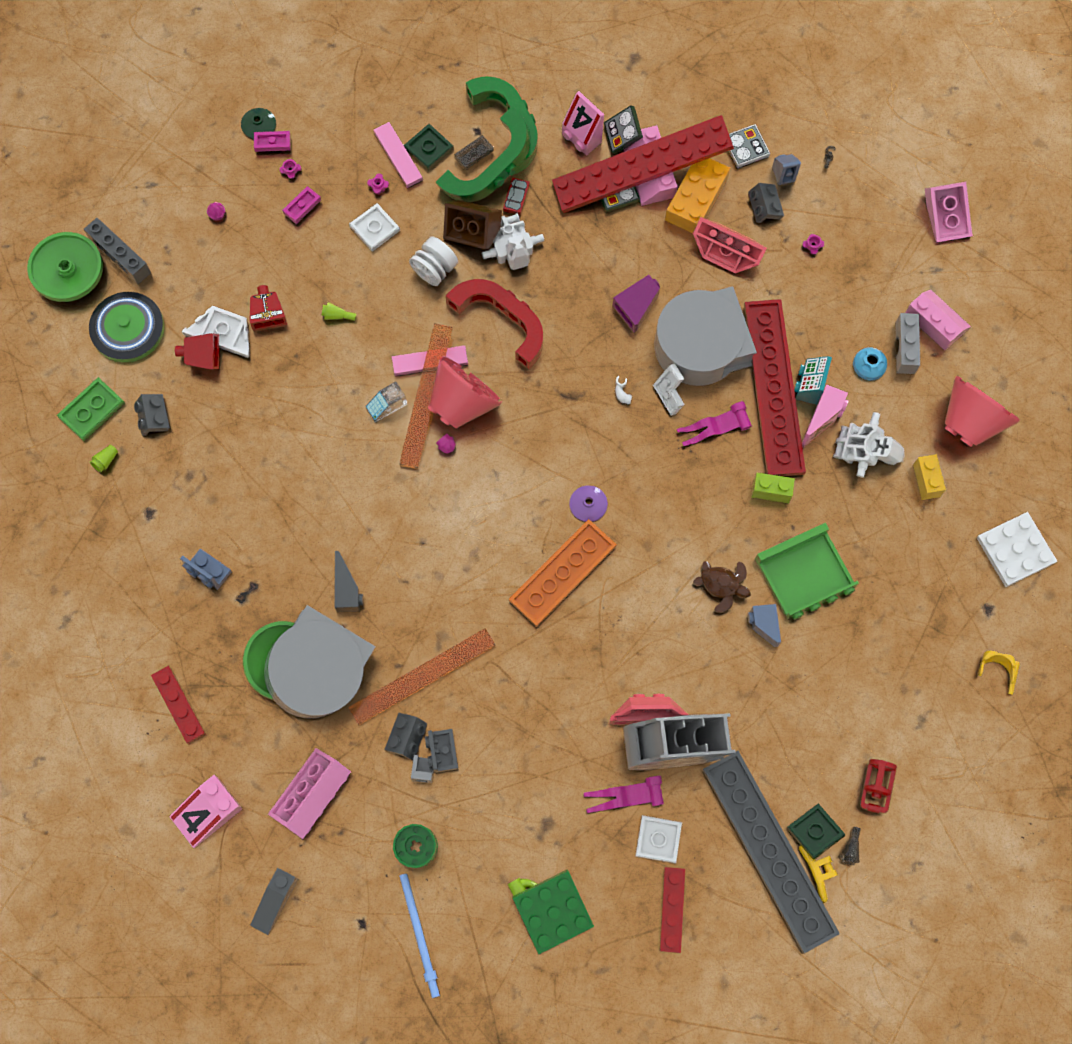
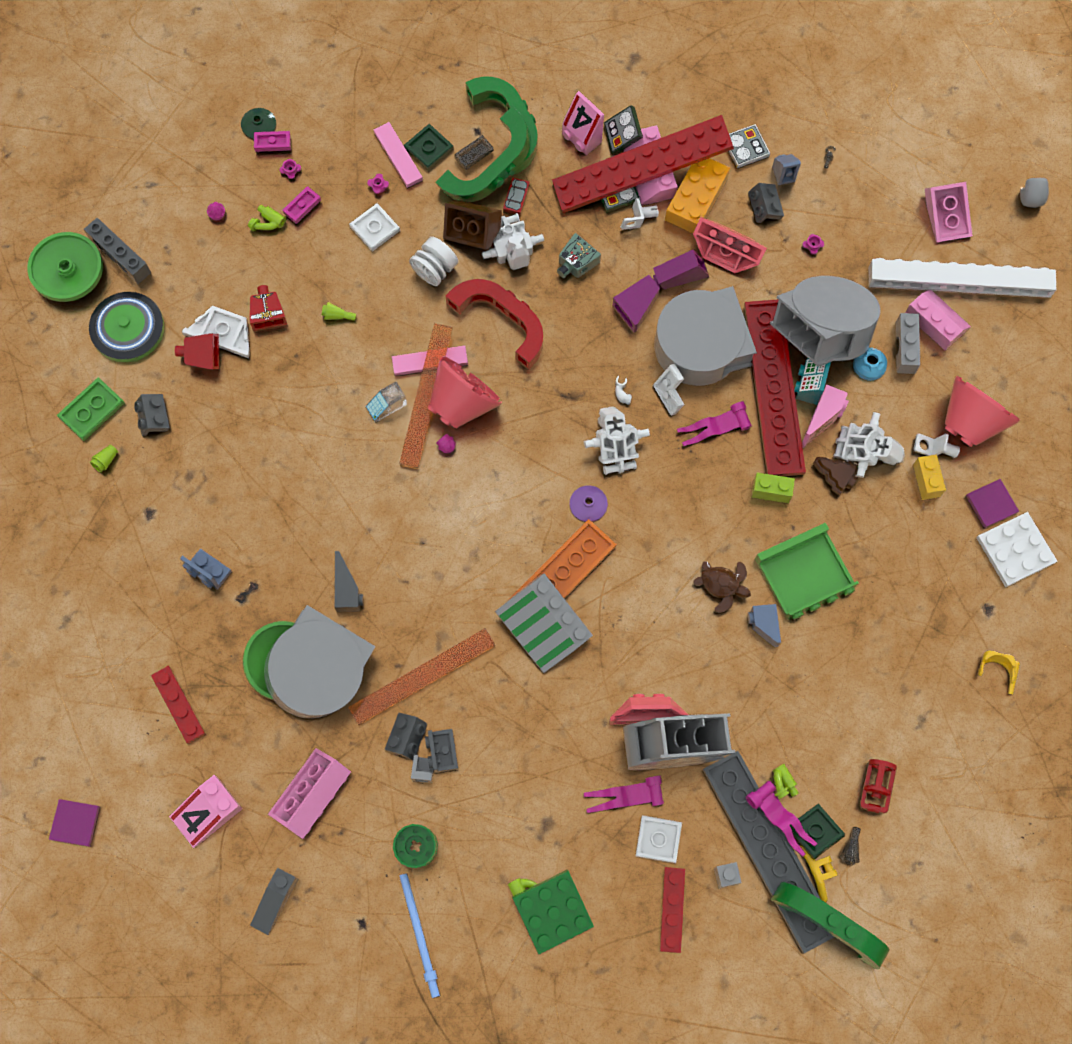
(74, 823): none -> magenta tile
(276, 219): none -> lime plant
(543, 623): none -> light grey slope
(577, 257): none -> sand green torso
(616, 441): none -> white piece
(639, 213): none -> white bracket
(681, 270): none -> magenta slope
(727, 875): none -> light grey brick
(778, 815): none -> dark pink flag
(784, 782): none -> lime plant
(797, 900): none -> green arch
(828, 318): none -> light grey brick
(837, 473): none -> reddish brown rock
(936, 446): none -> white bracket
(962, 277): none -> white brick
(992, 503): none -> magenta tile
(1035, 192): none -> light grey helmet

